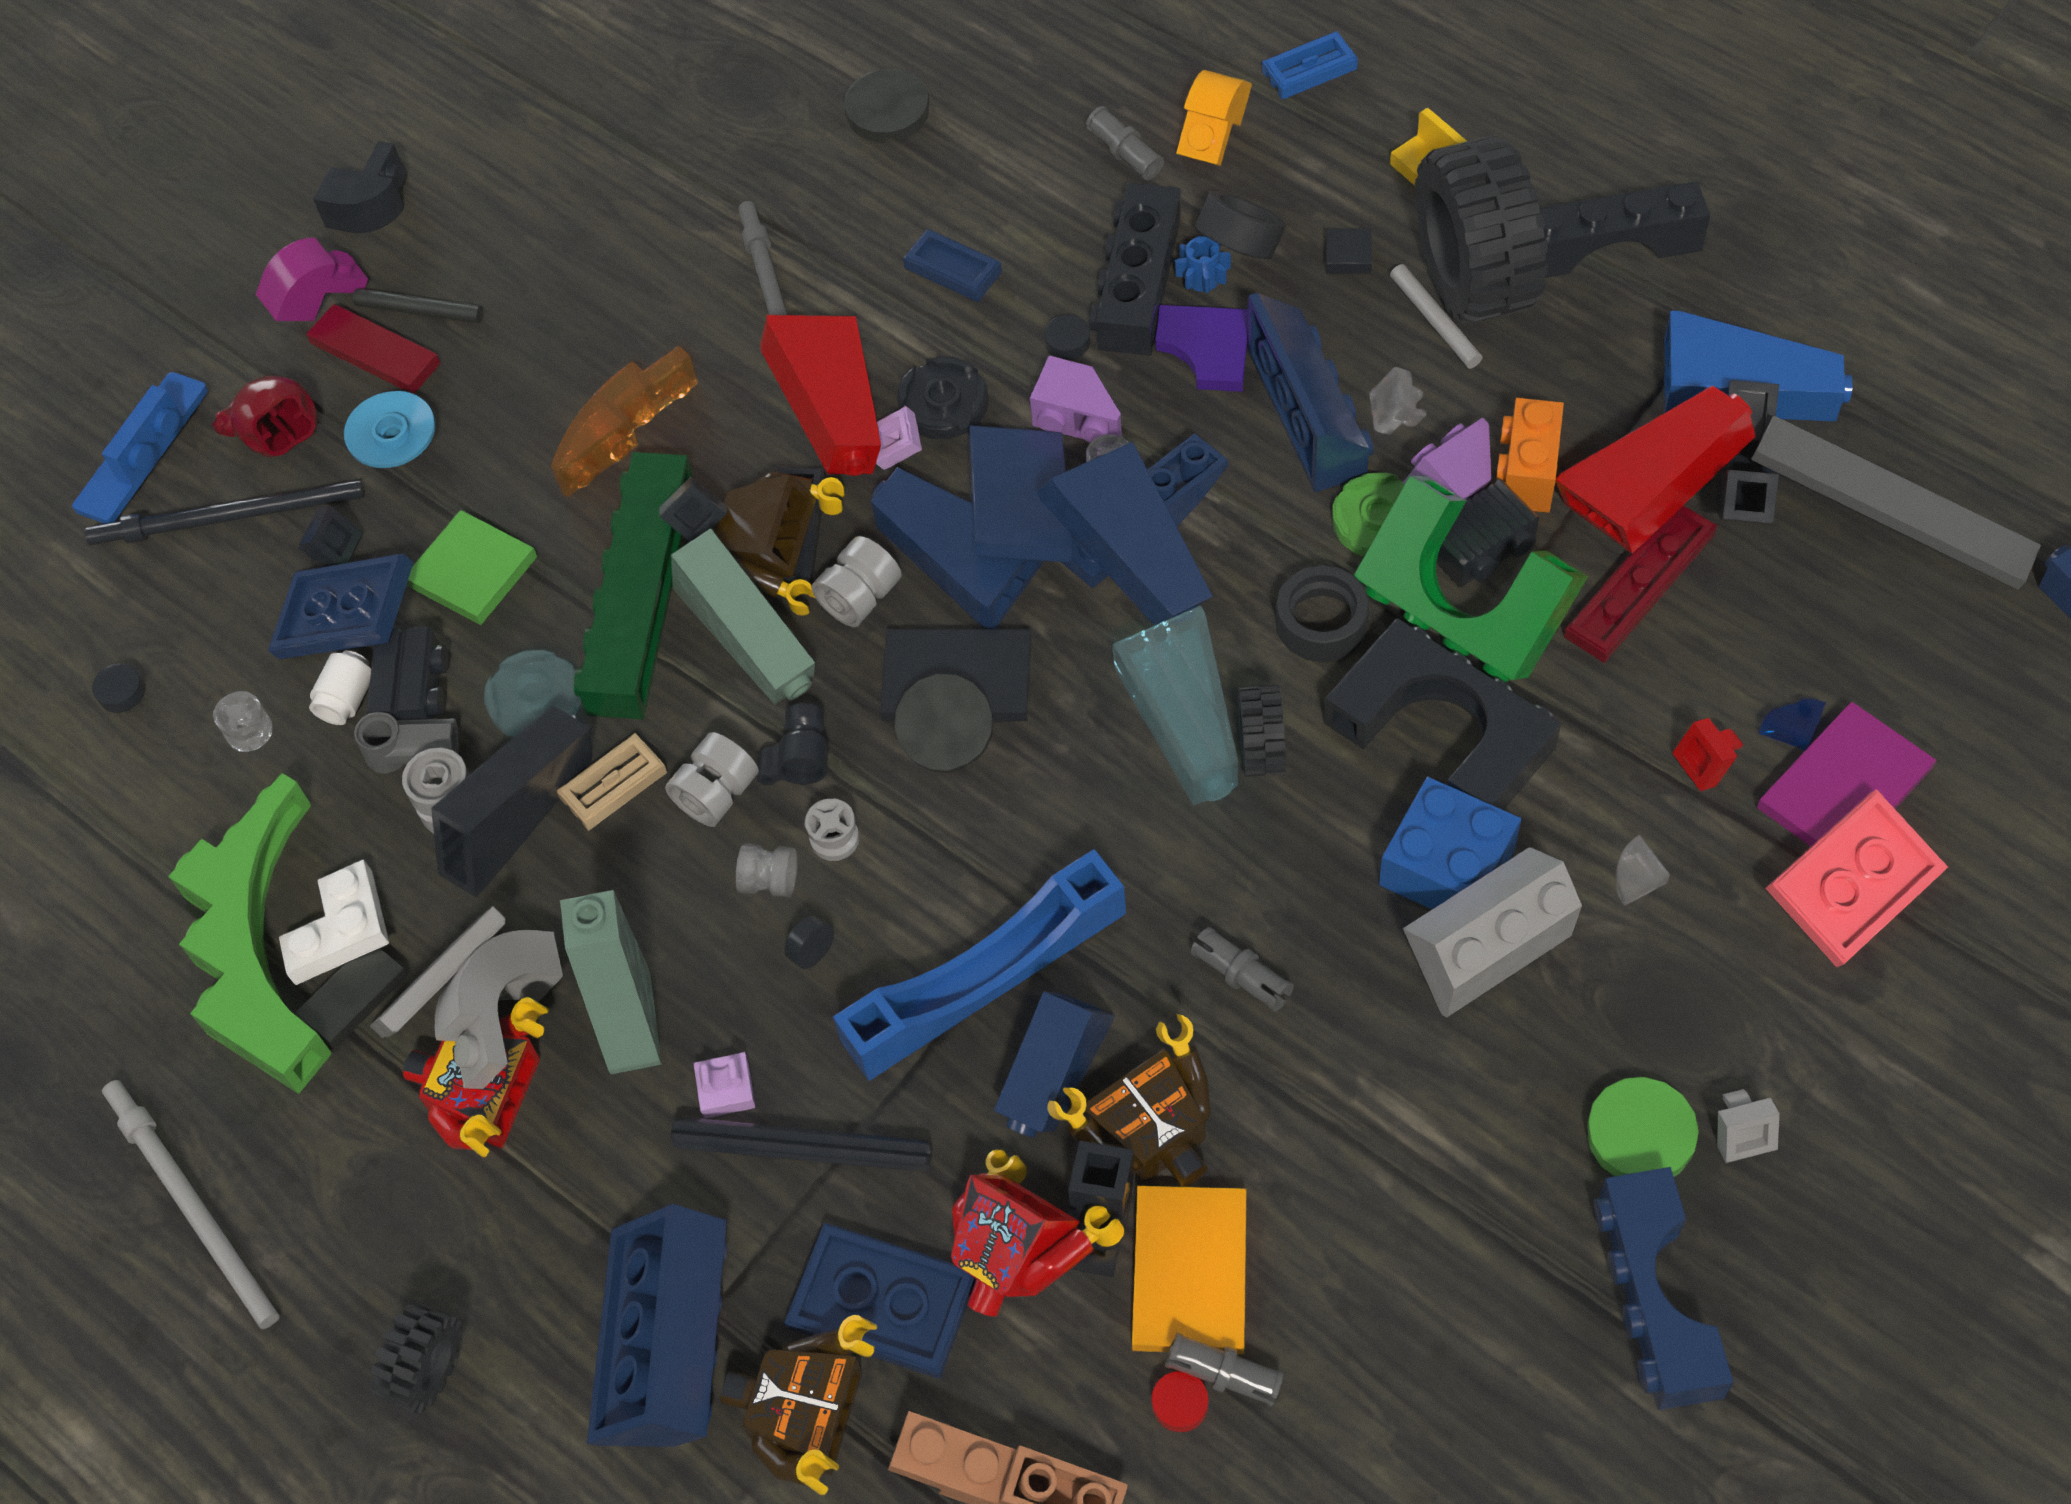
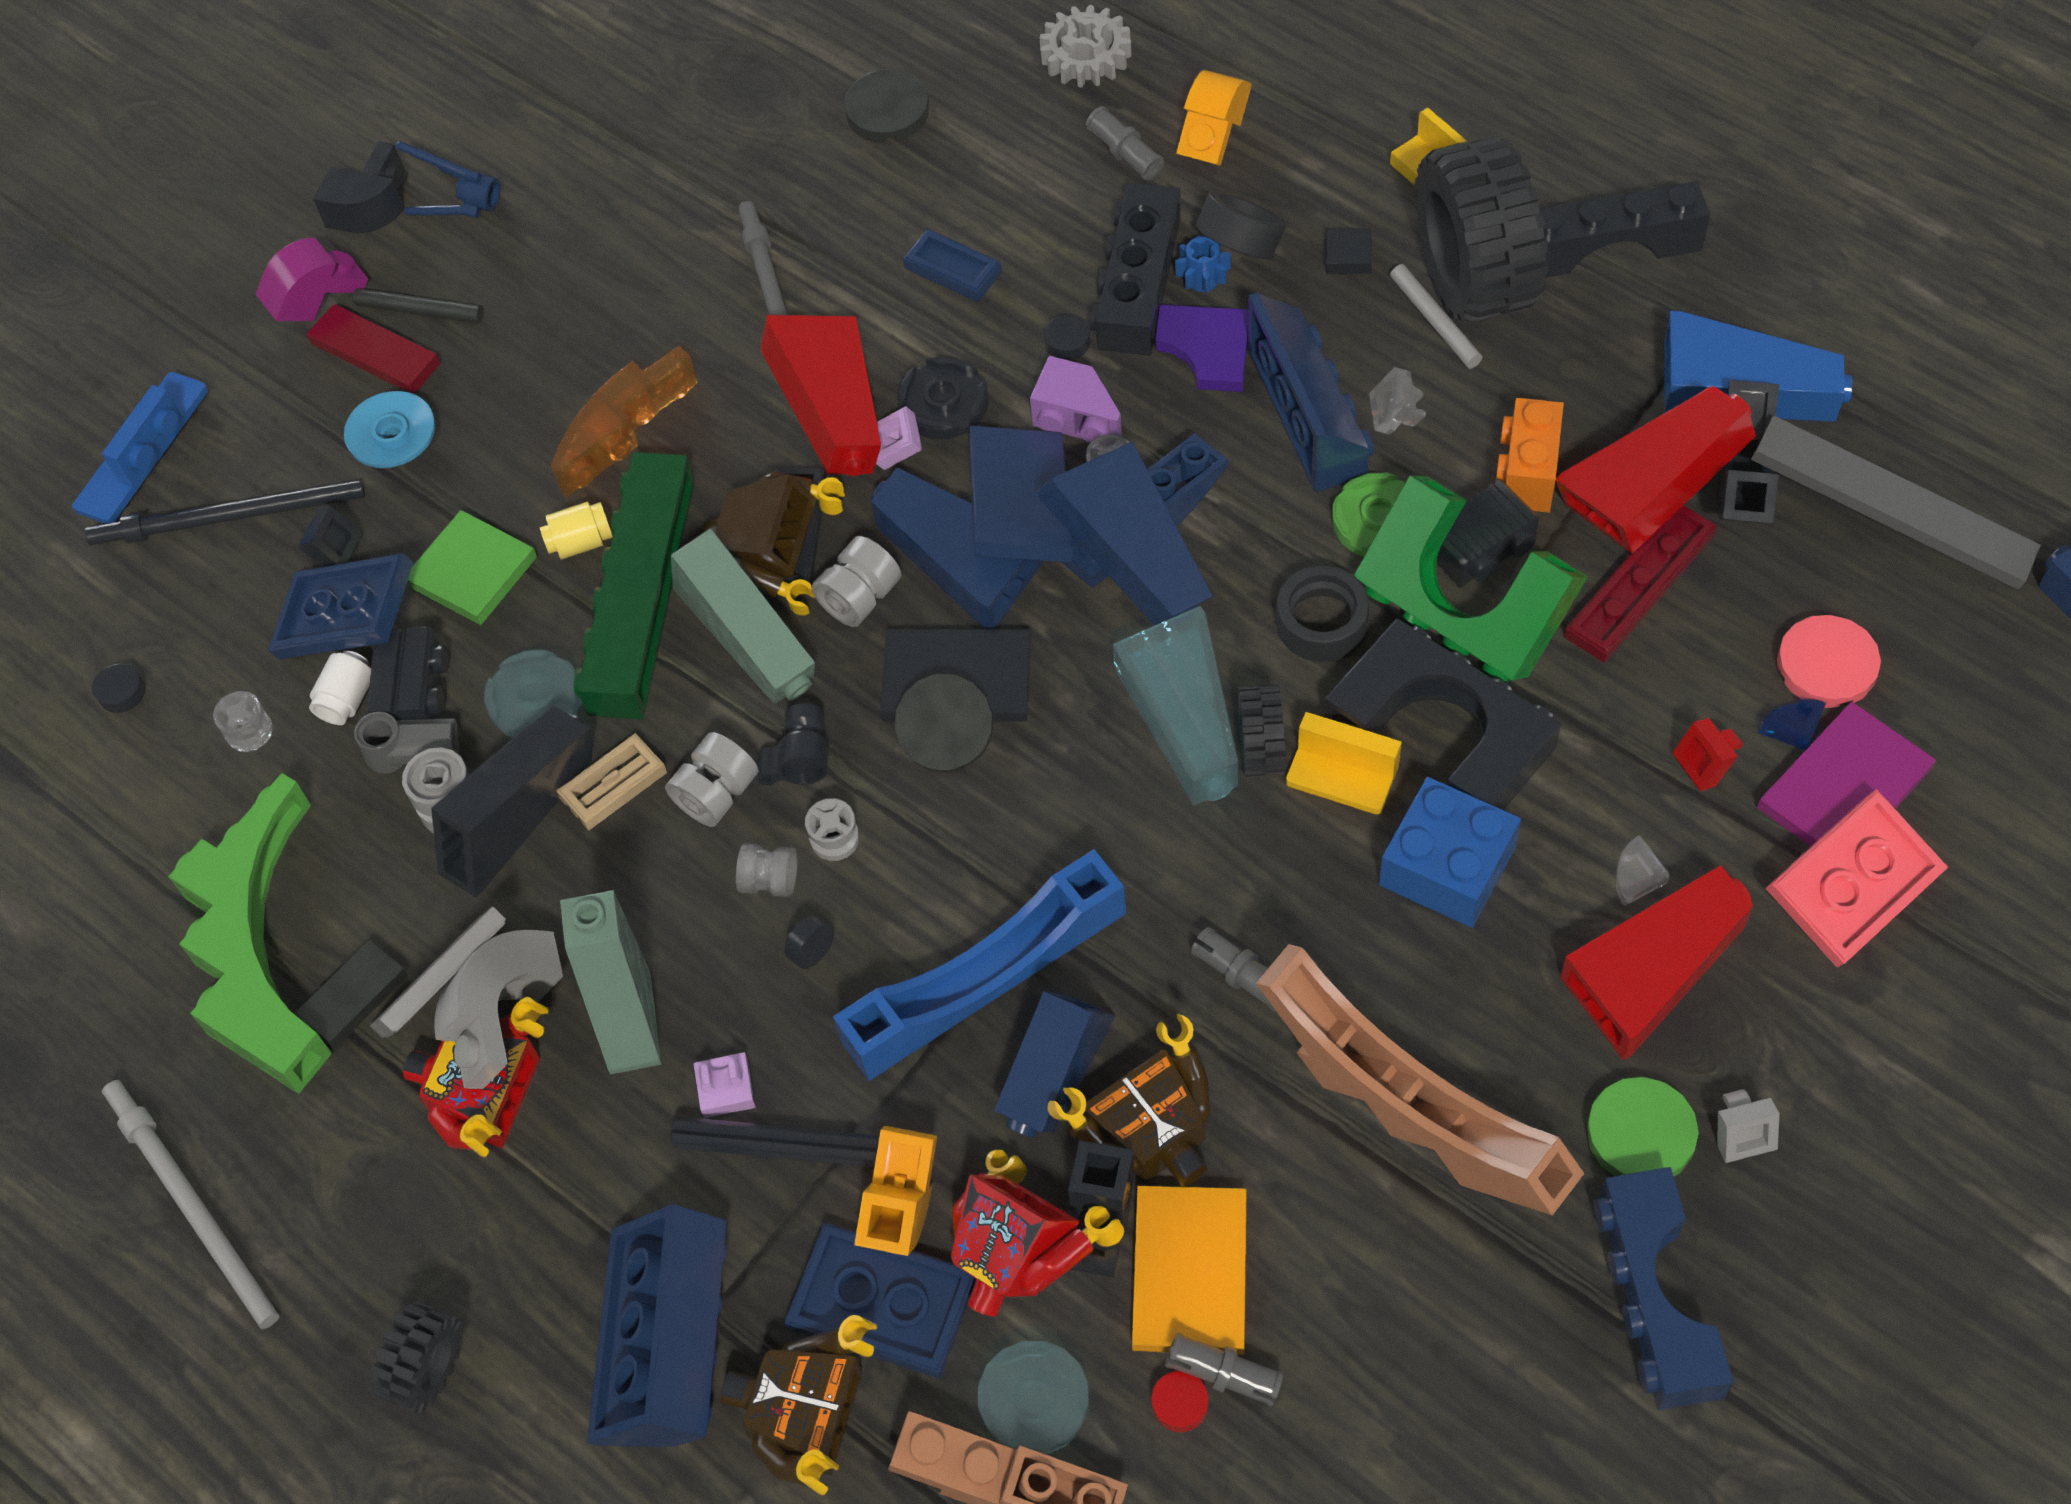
(269, 416): dark red piece -> none
(349, 929): white plate -> none
(473, 188): none -> dark blue plant
(576, 529): none -> light yellow brick
(692, 510): black tile -> none
(899, 1194): none -> light orange brick
(1033, 1396): none -> clear light blue tile
(1085, 46): none -> light grey gear
(1313, 69): blue tile -> none
(1344, 763): none -> yellow panel
(1410, 1100): none -> nougat arch
(1460, 461): medium lavender slope -> none
(1494, 928): light grey slope -> none
(1652, 960): none -> red slope
(1829, 660): none -> coral tile

